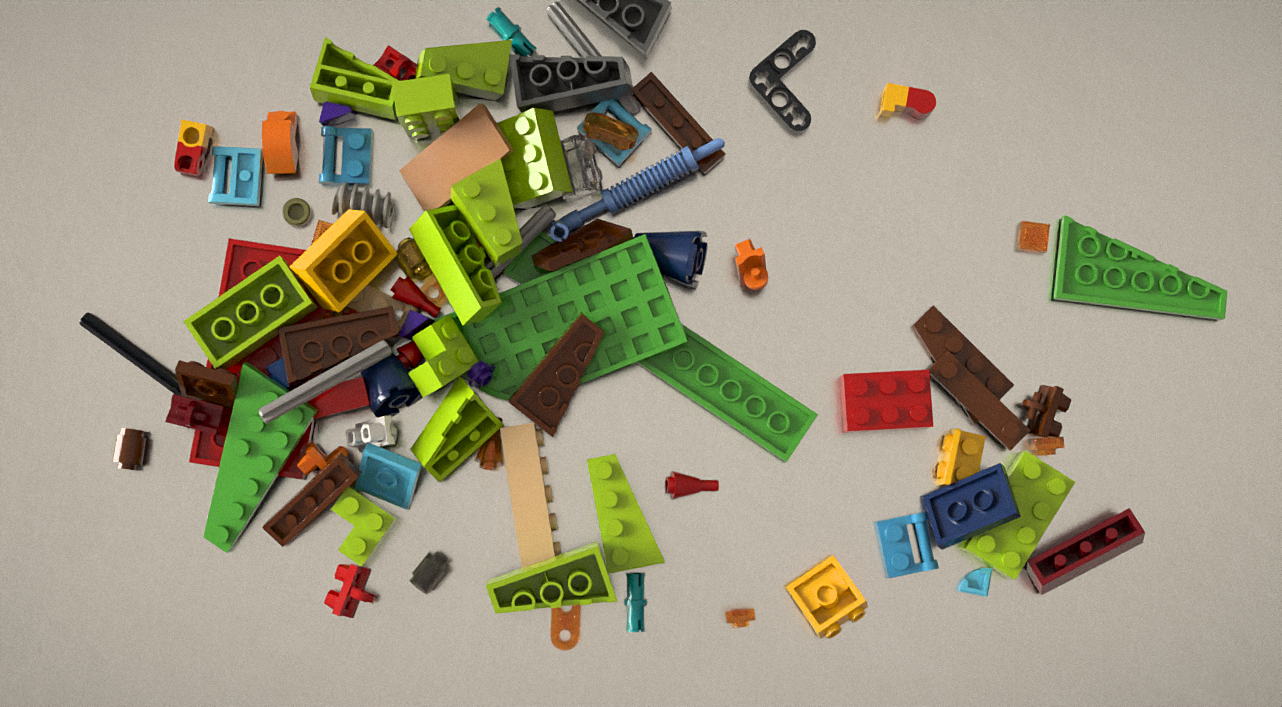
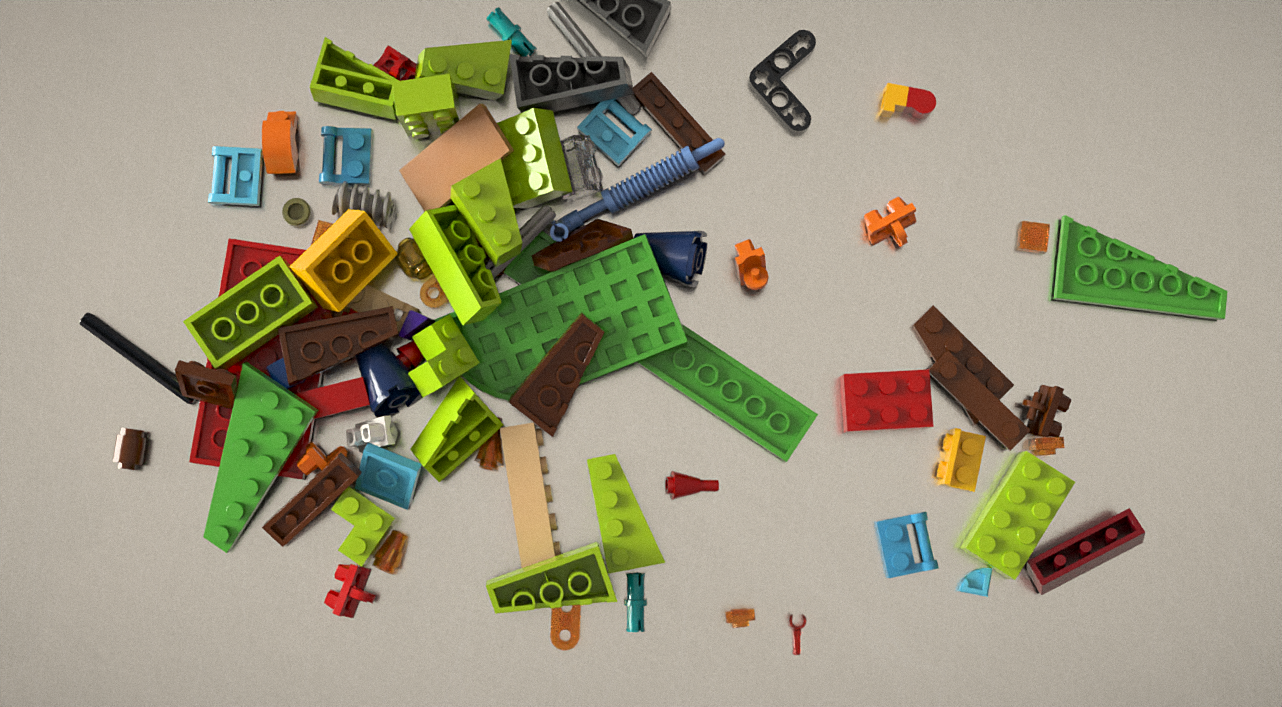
(192, 147): leg -> none
(195, 414): dark red hips -> none
(324, 381): light grey axle -> none
(335, 114): dark purple slope -> none
(390, 553): none -> clear orange cone
(409, 293): red cone -> none
(431, 571): clear smoke brick -> none
(480, 374): dark purple plate -> none
(610, 131): clear orange plate -> none
(796, 633): none -> clear red hand
(828, 598): yellow plate -> none
(892, 225): none -> orange hips
(971, 506): dark blue plate -> none

